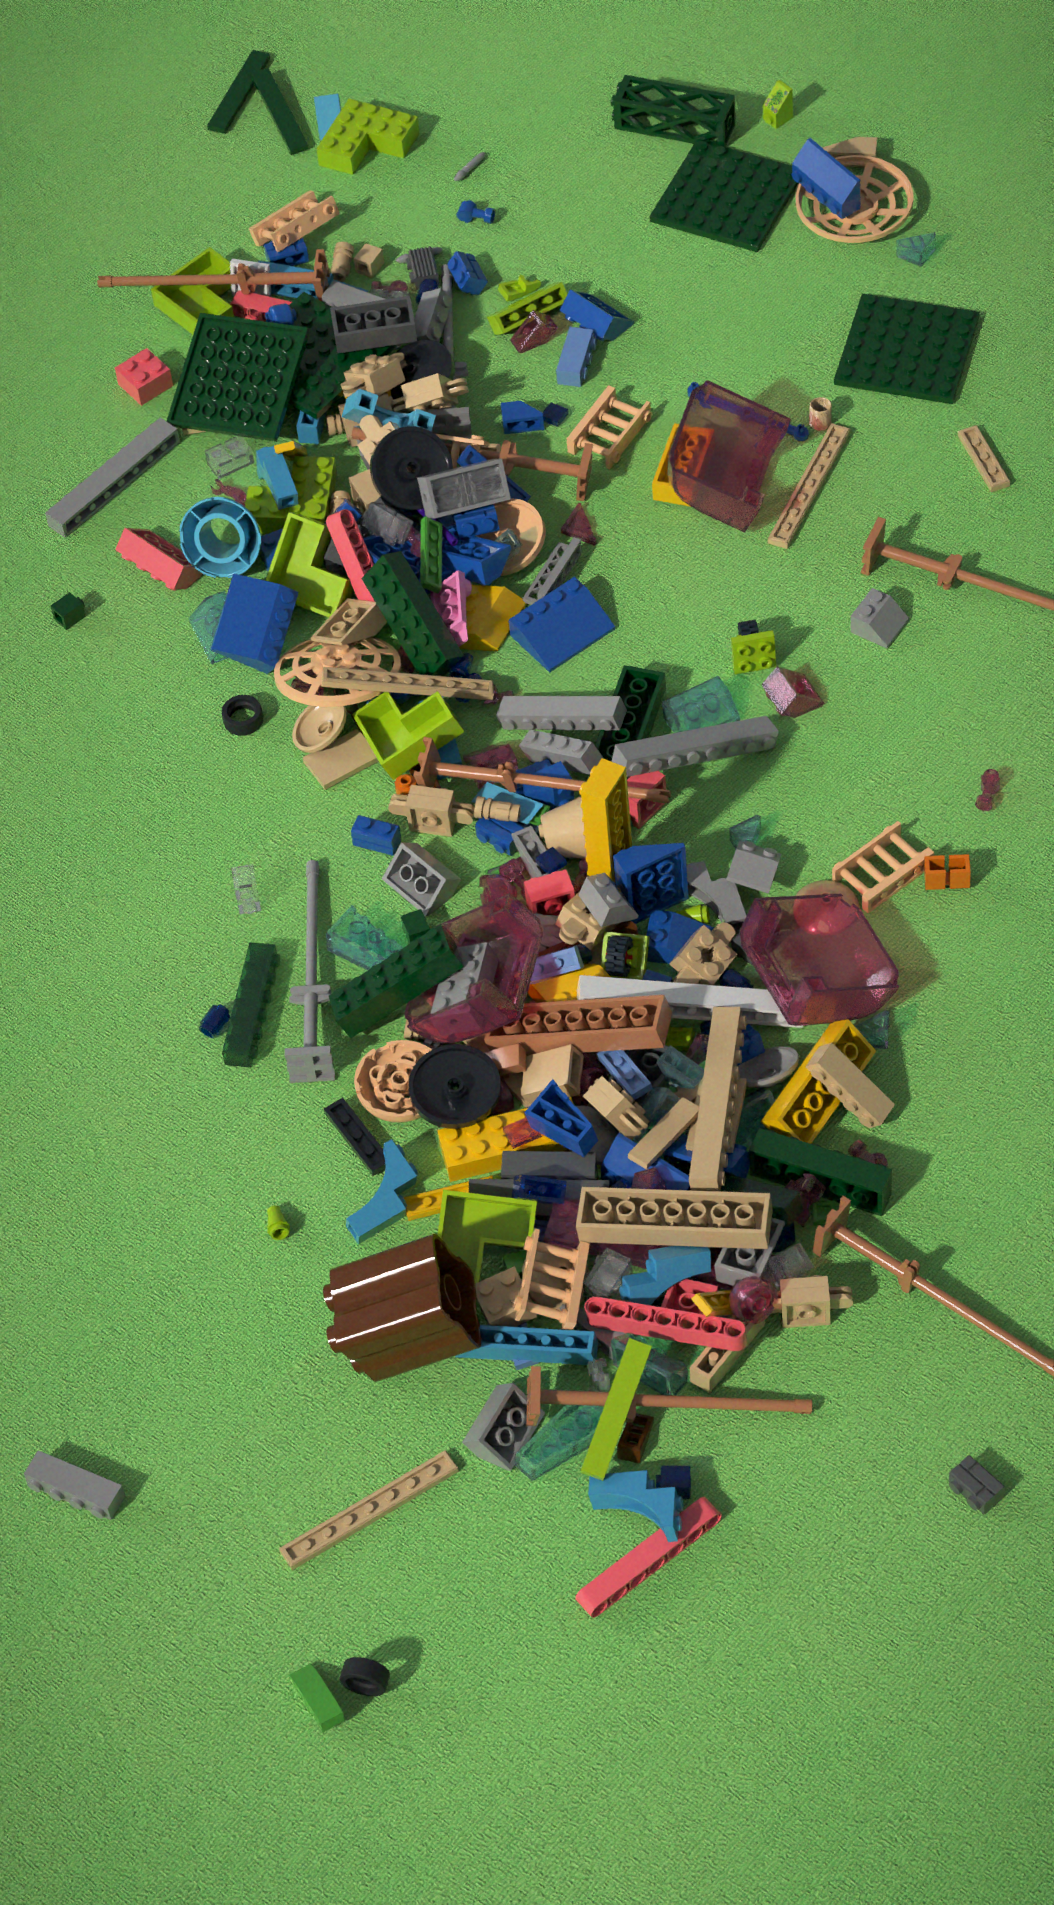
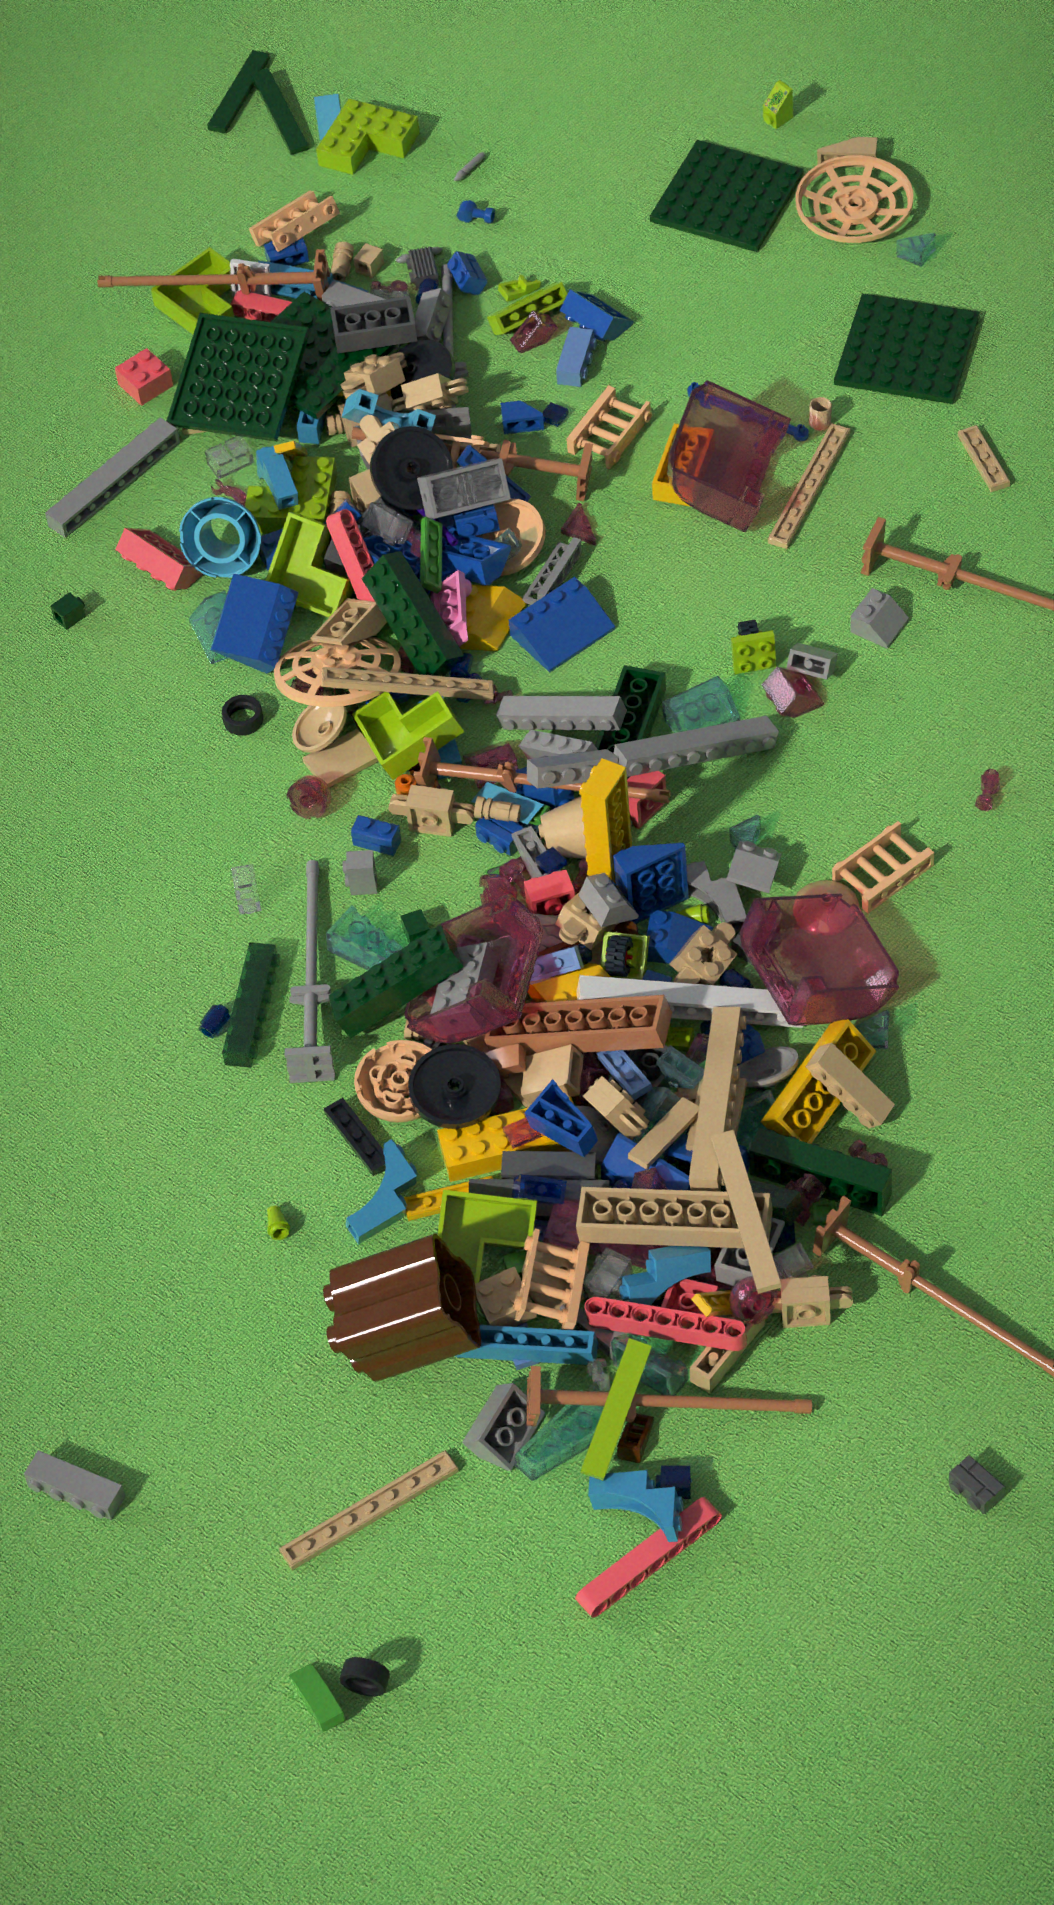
(281, 314): blue head -> none
(309, 796): none -> cylinder
(360, 872): none -> light grey brick
(420, 878): light grey slope -> none
(565, 768): none -> light grey brick
(630, 103): dark green piece -> none
(746, 1212): none -> tan tile
(812, 661): none -> light grey brick
(827, 179): slope -> none
(957, 875): orange piece -> none

